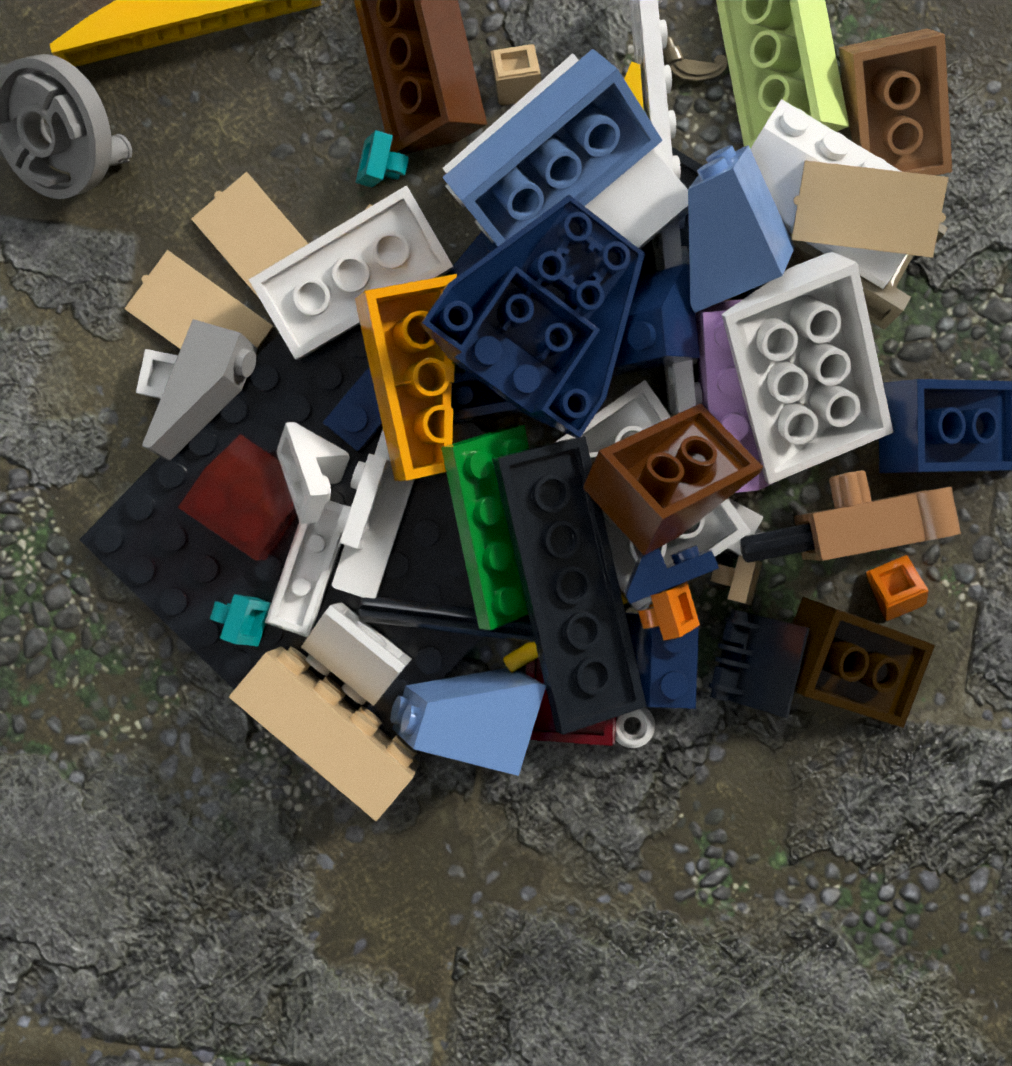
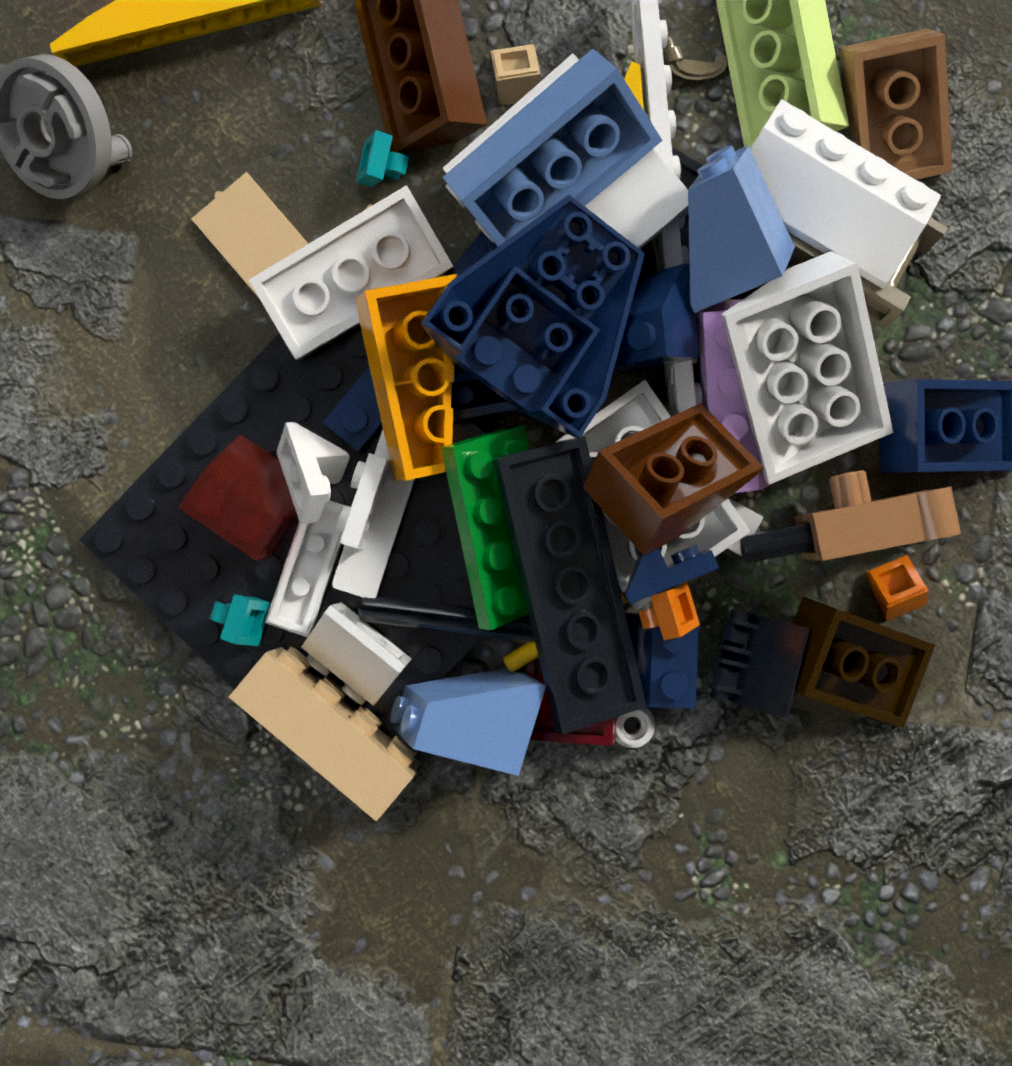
(155, 373): white plate -> none
(179, 294): tan piece -> none
(201, 384): light grey slope -> none
(741, 579): tan tile -> none
(869, 208): tan piece -> none

